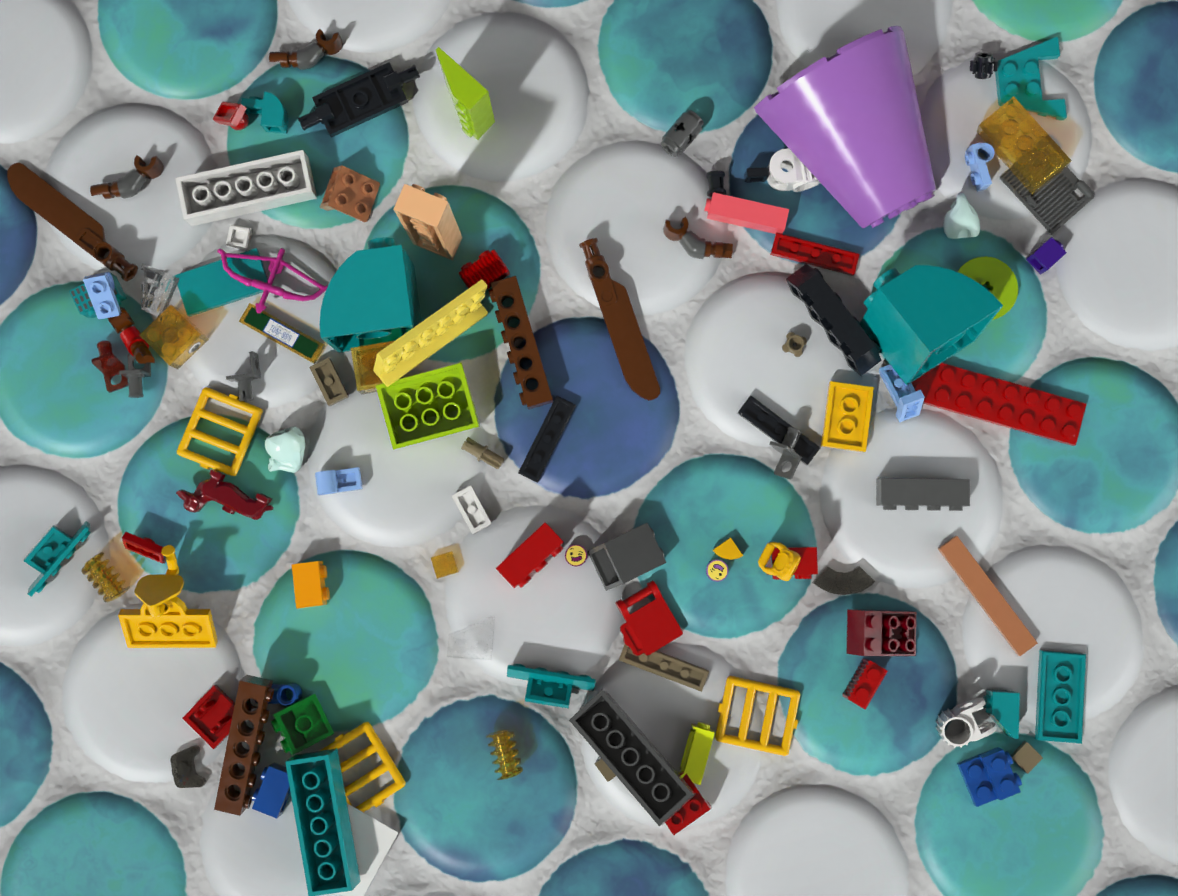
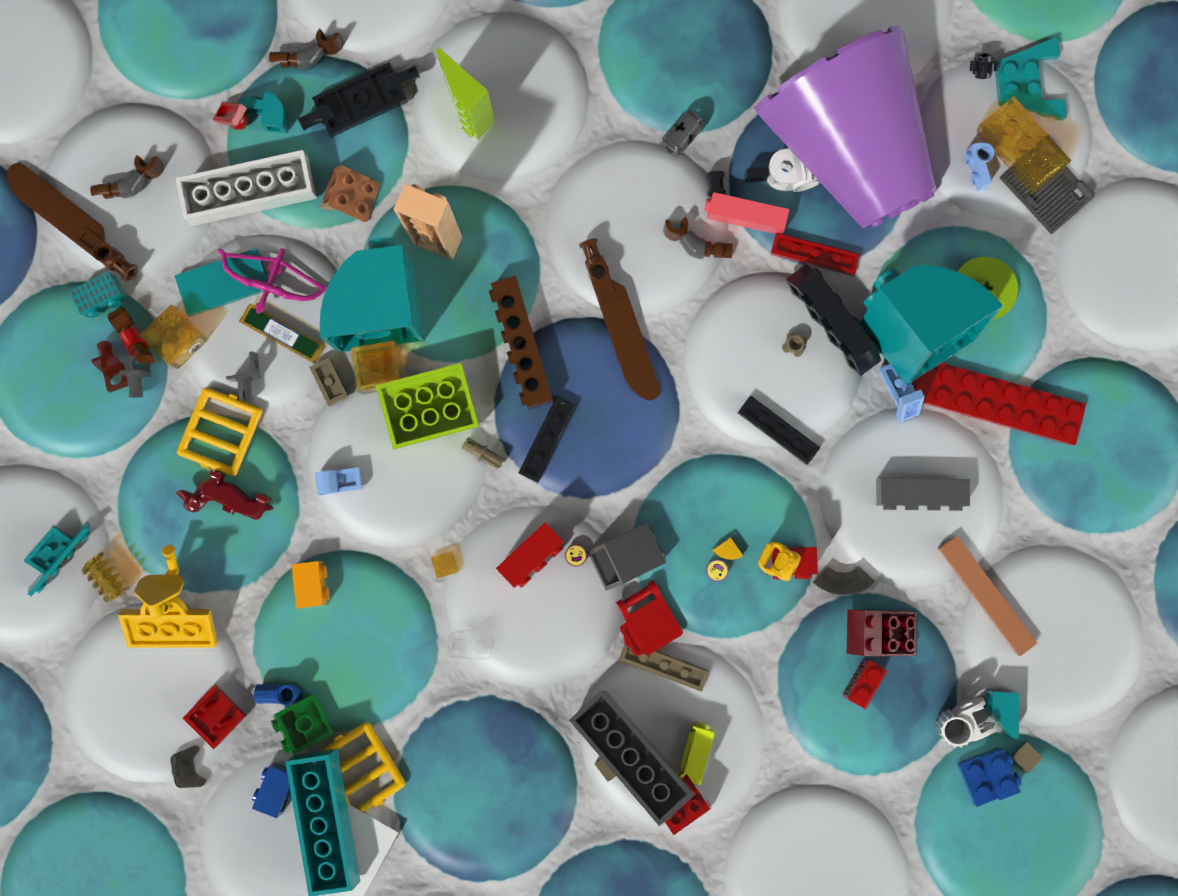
(102, 295): light blue plate -> none
(144, 547): red plate -> none
(156, 290): clear wing -> none
(229, 799): reddish brown brick -> none
(239, 237): white tile -> none
(285, 449): light aqua piece -> none
(431, 335): light yellow bracket -> none
(471, 509): white plate -> none
(487, 268): red brick -> none
(505, 754): clear yellow piece -> none
(549, 687): teal bracket -> none
(762, 744): yellow bar -> none
(788, 453): dark grey bracket -> none
(847, 416): yellow plate -> none
(961, 220): light aqua piece -> none
(1046, 255): dark purple brick -> none
(1060, 696): teal tile -> none

